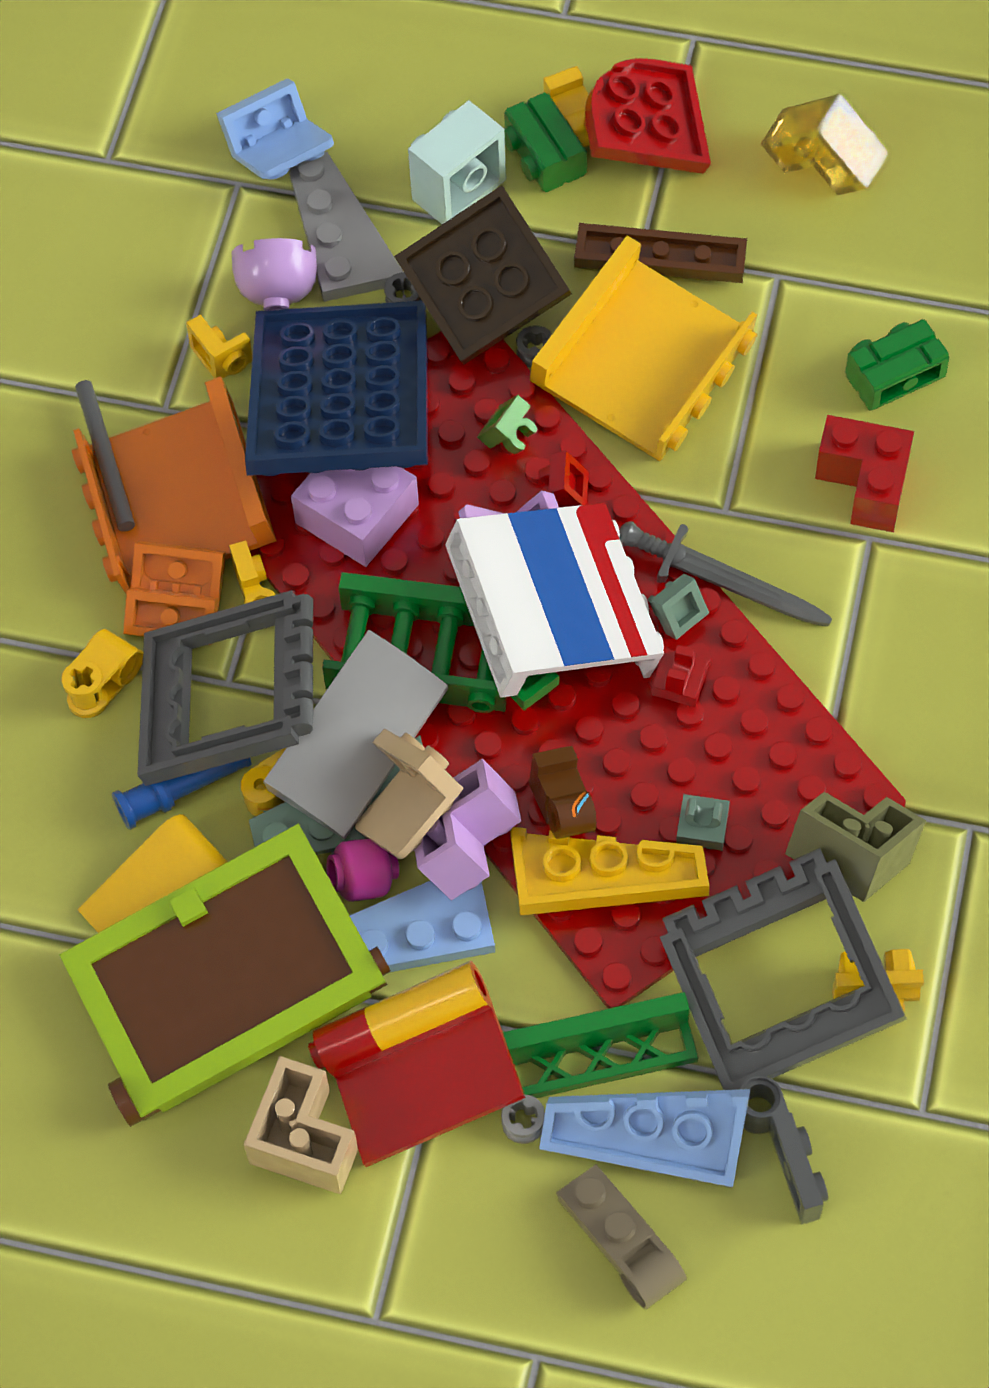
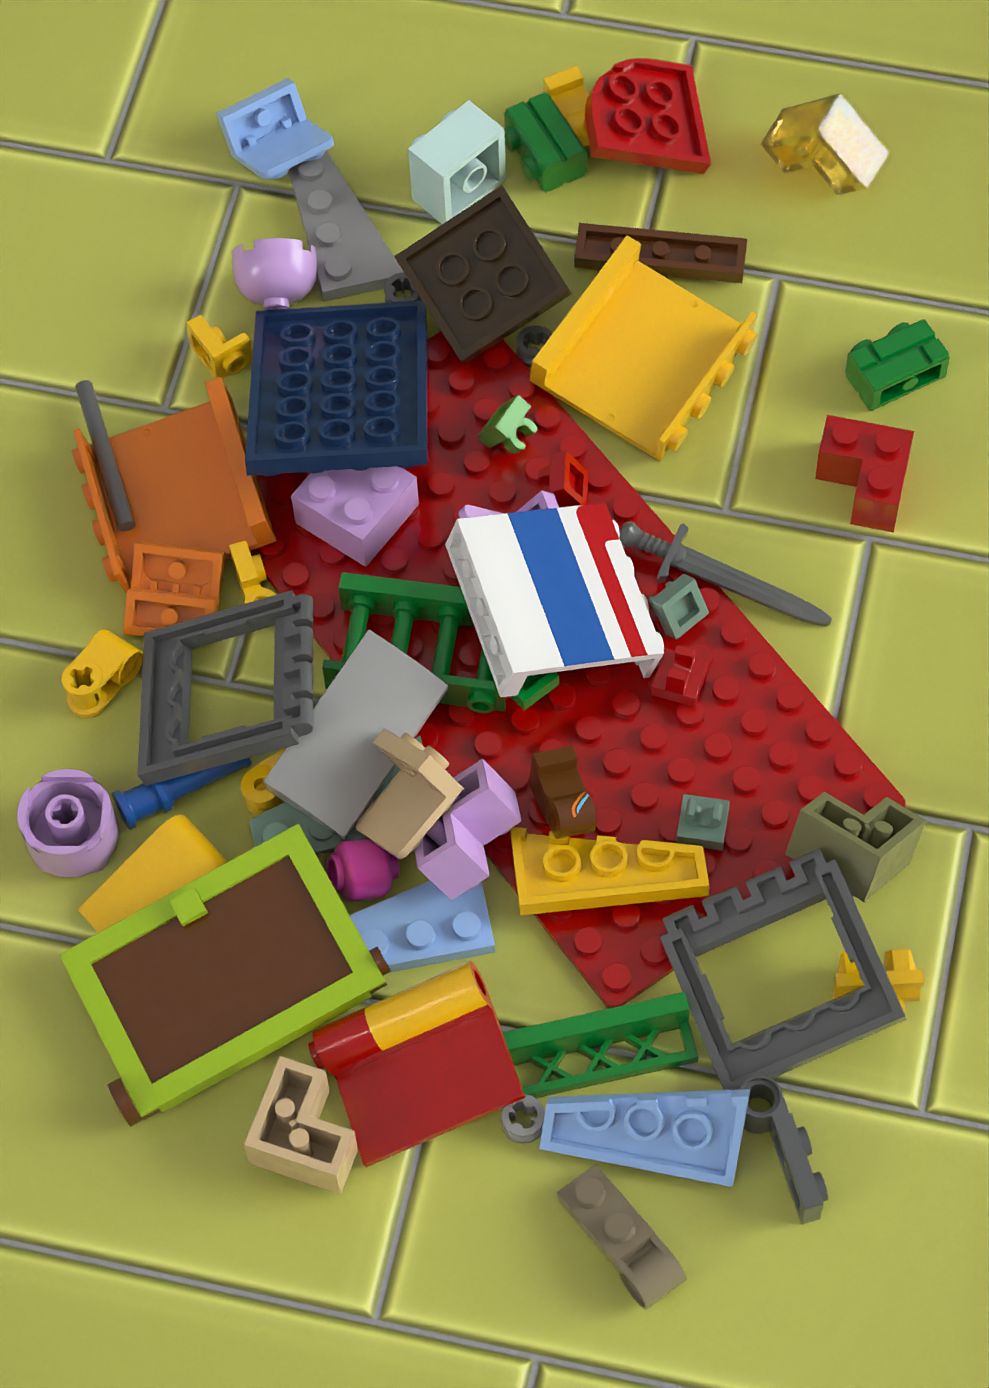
(68, 823): none -> lavender brick

